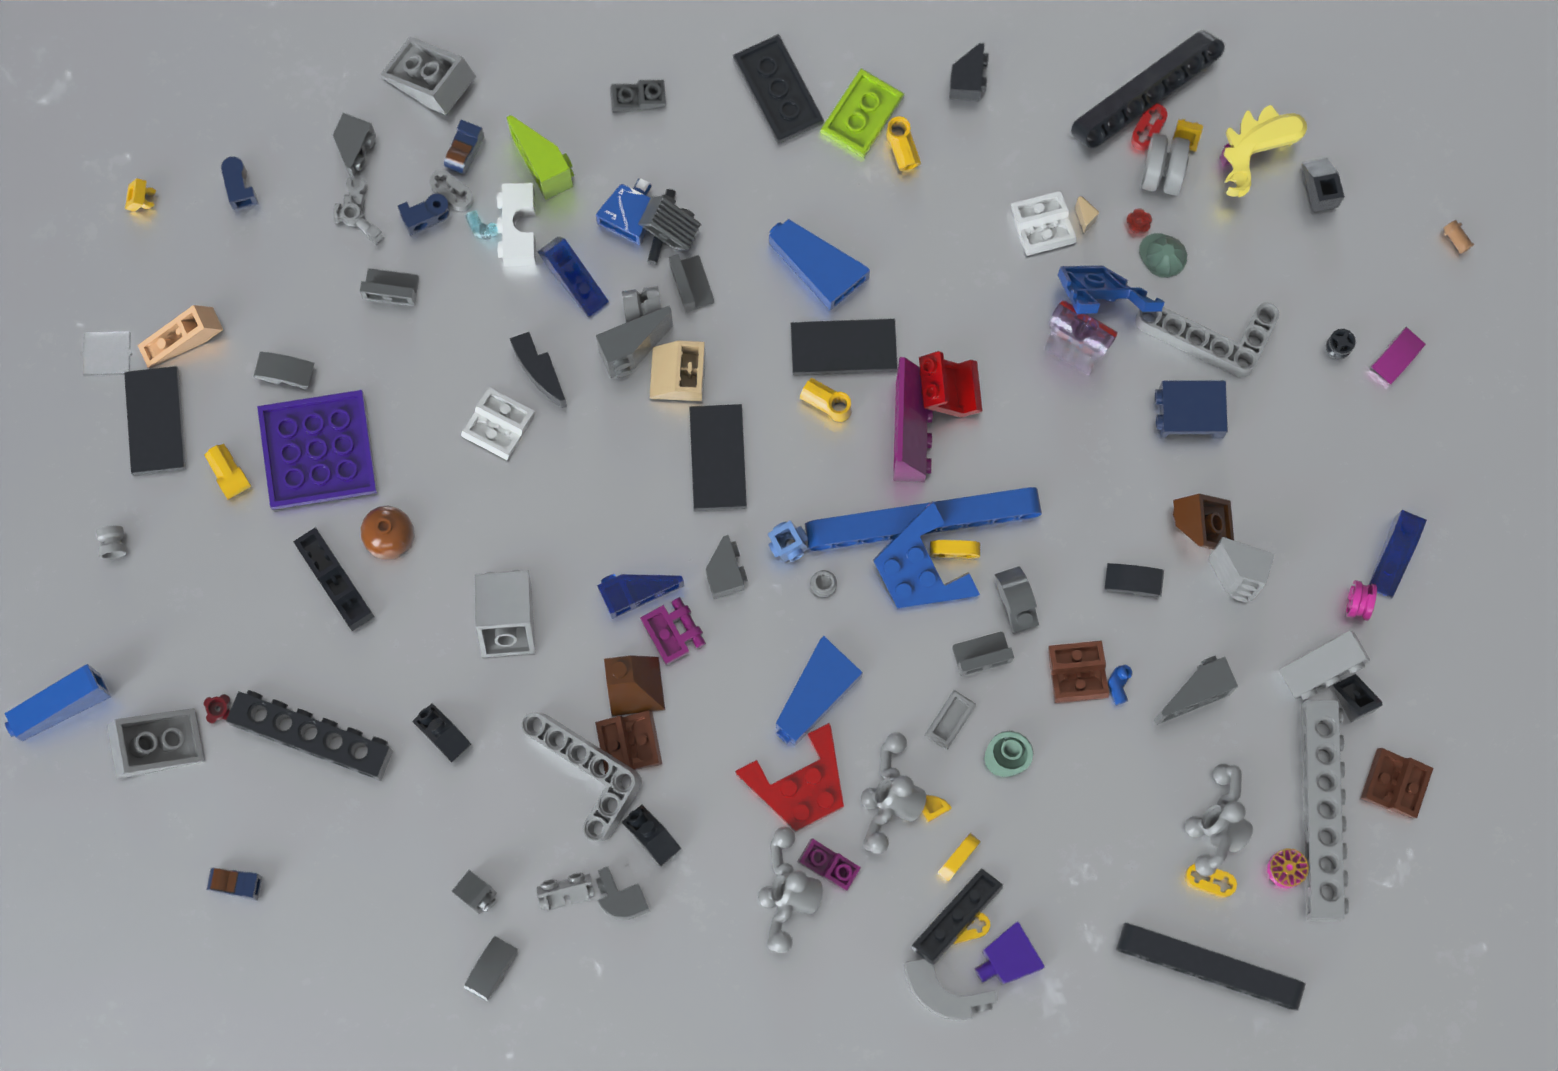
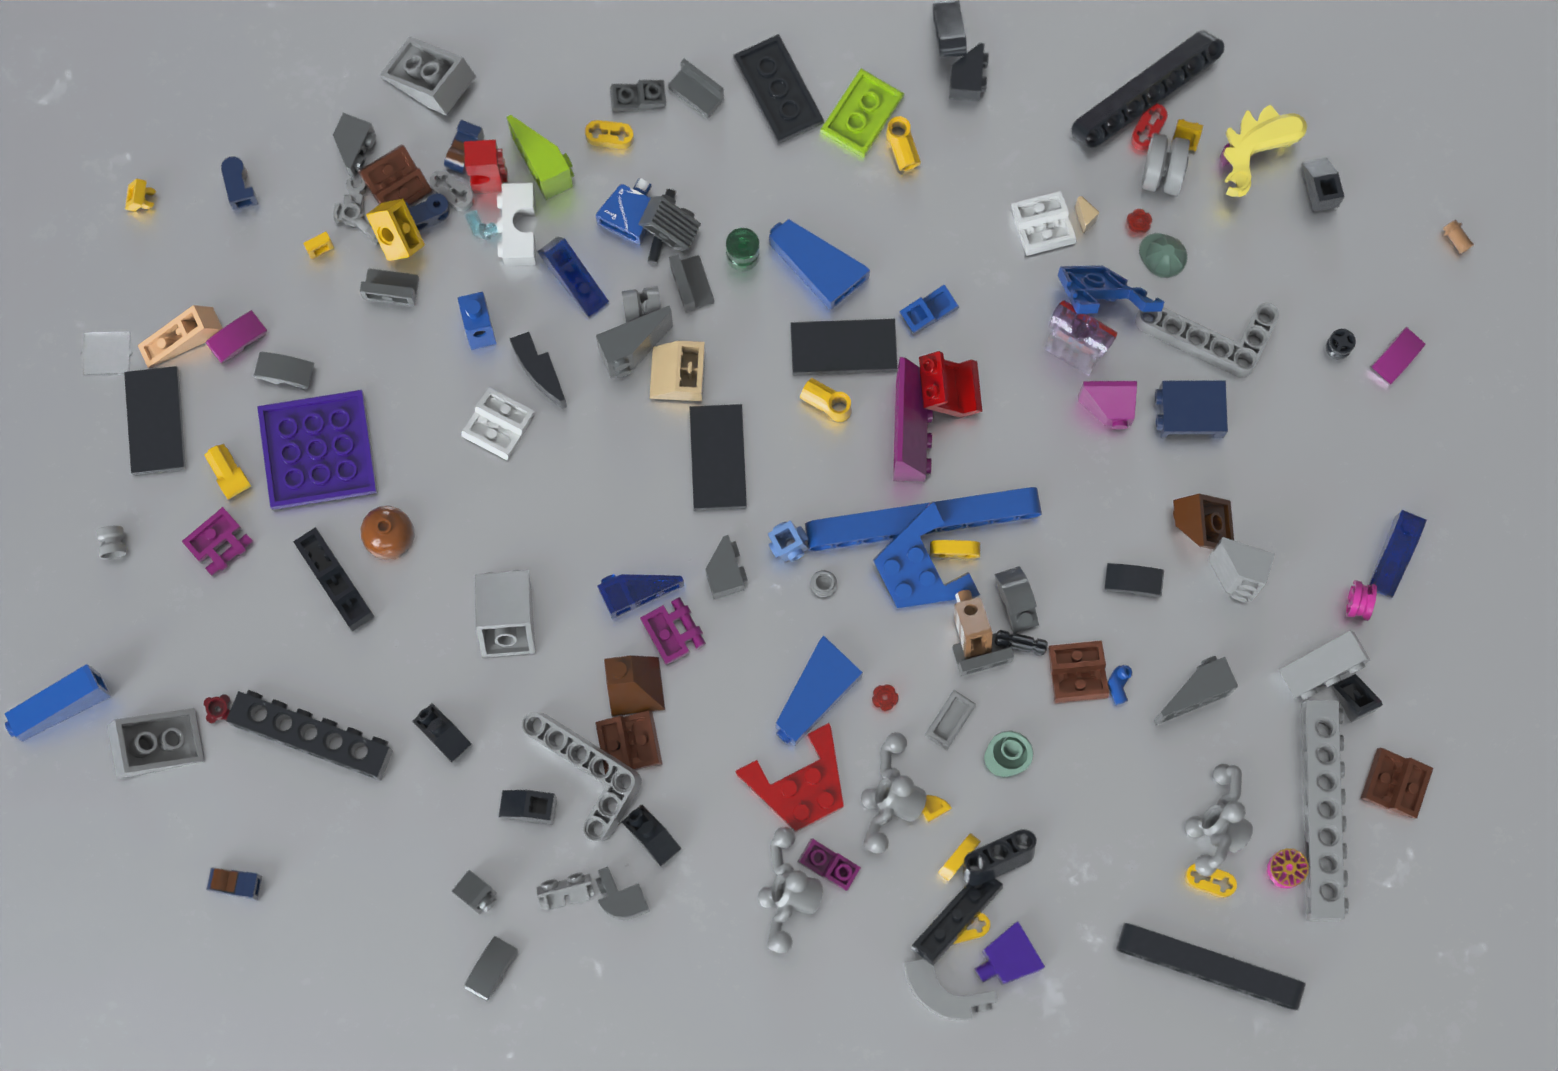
(211, 536): none -> magenta plate
(236, 336): none -> magenta slope
(318, 245): none -> yellow tile
(395, 177): none -> copper slope
(395, 229): none -> yellow brick
(475, 319): none -> blue torso
(485, 166): none -> red arch
(528, 806): none -> black slope
(608, 137): none -> yellow beam
(697, 89): none -> dark grey panel
(742, 249): none -> clear green wheel
(887, 690): none -> clear red plate
(929, 309): none -> blue slope
(949, 29): none -> black beam
(972, 625): none -> medium nougat torso
(992, 867): none -> black beam
(1021, 642): none -> black axle
(1110, 401): none -> magenta slope

